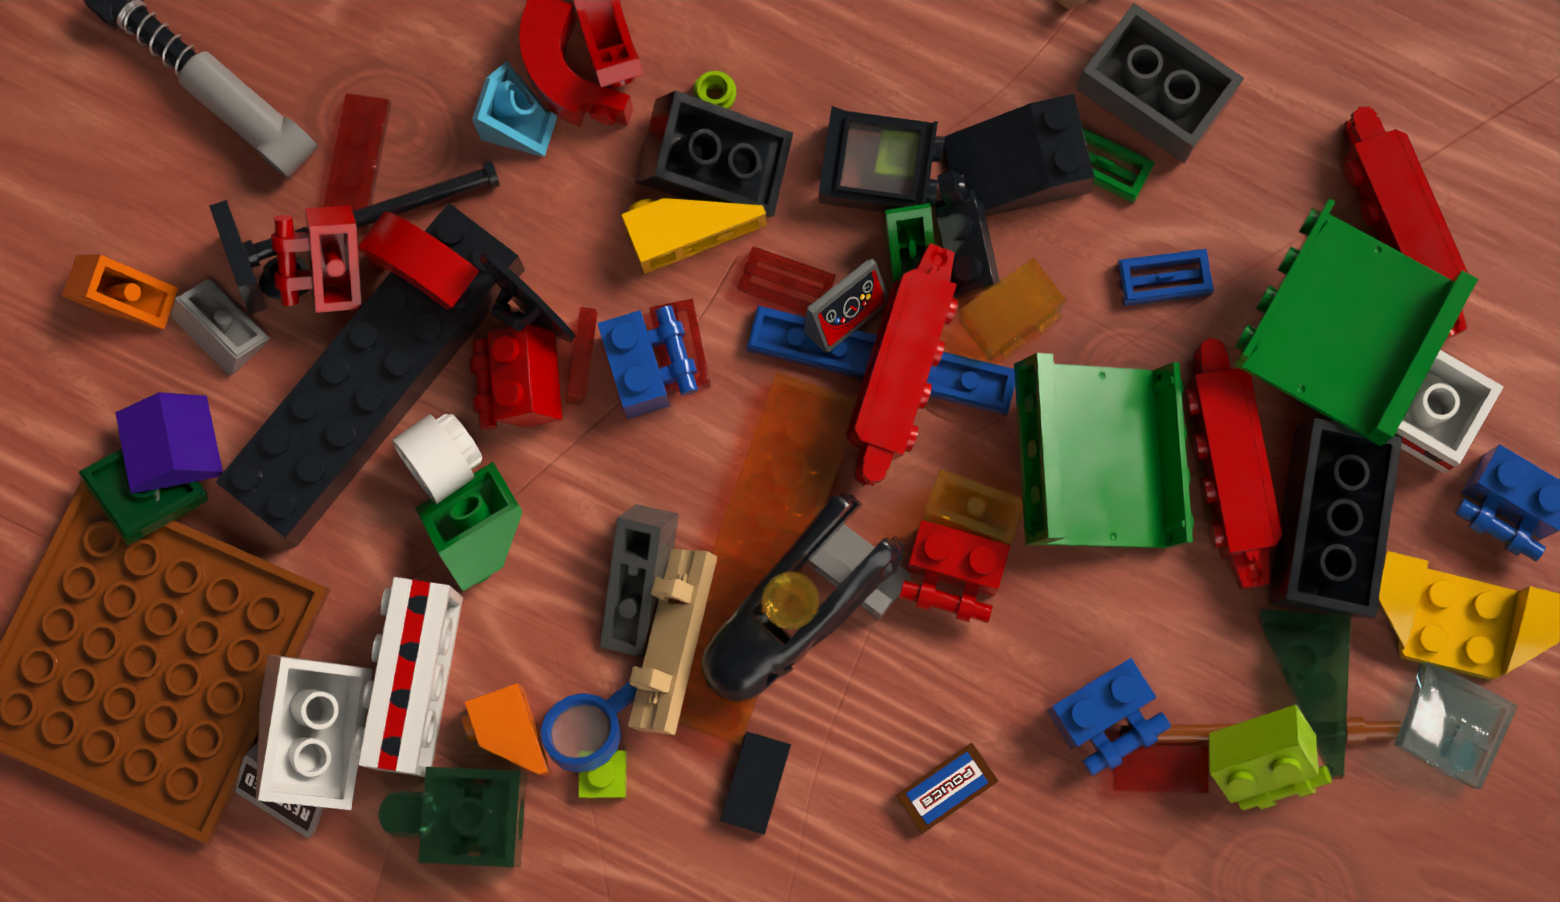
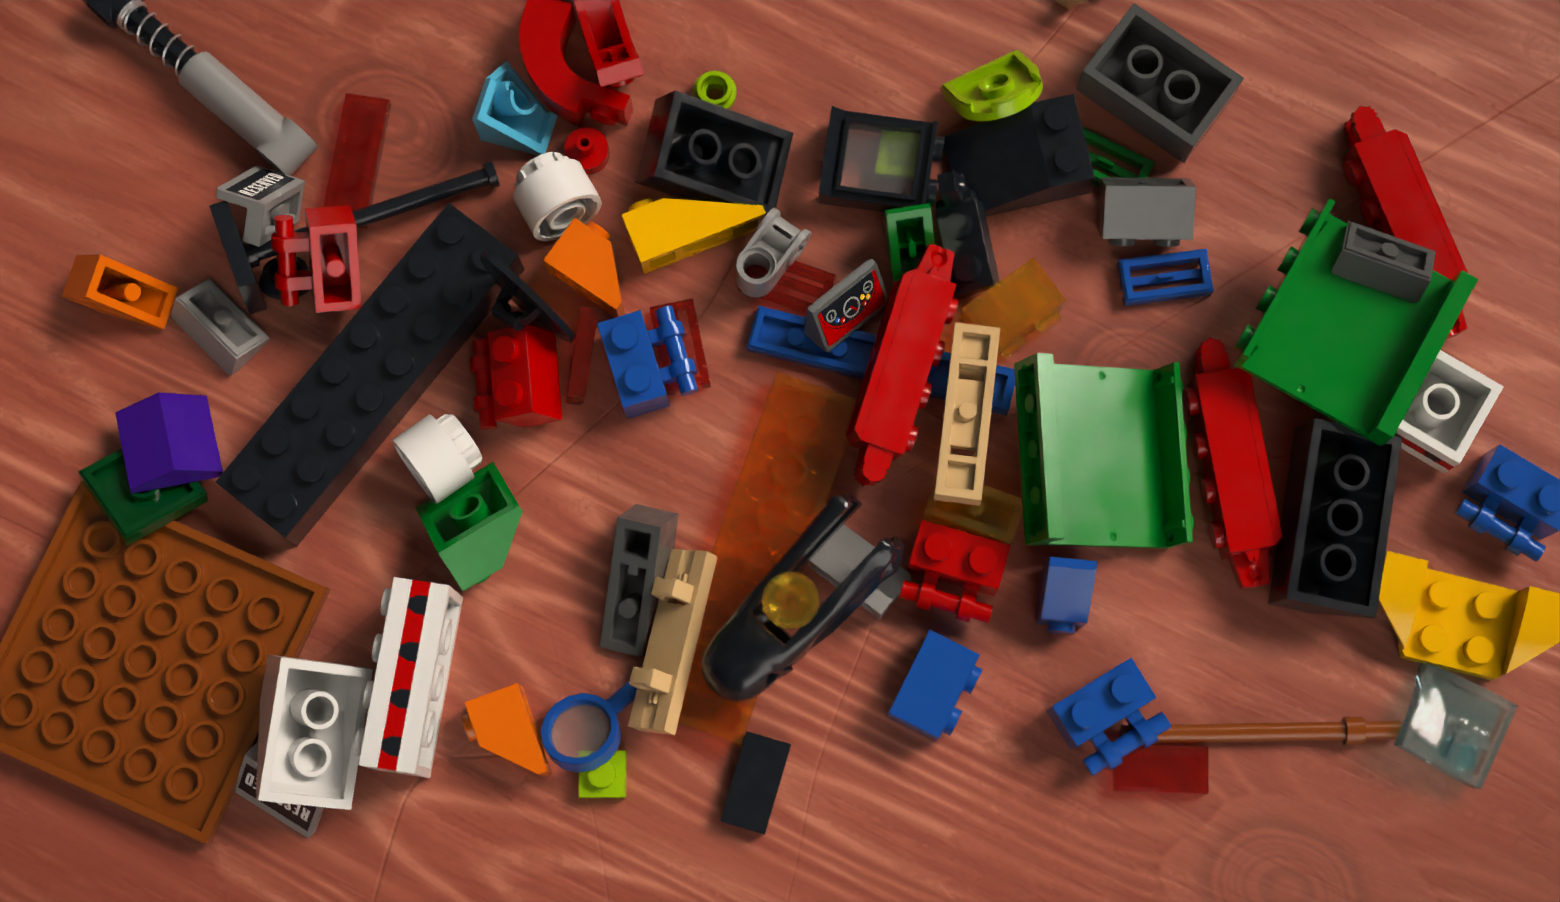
(265, 196): none -> light grey panel
(417, 258): red arch -> none
(462, 816): clear green brick -> none
(552, 193): none -> white piece
(587, 264): none -> orange slope
(588, 148): none -> red tile
(773, 246): none -> light grey piece
(935, 685): none -> blue brick
(946, 788): tile -> none
(967, 413): none -> tan hinge
(995, 88): none -> lime tile
(1065, 594): none -> blue slope
(1146, 210): none -> dark grey brick
(1267, 759): lime brick -> none
(1316, 667): clear green wing -> none
(1384, 262): none -> dark grey slope

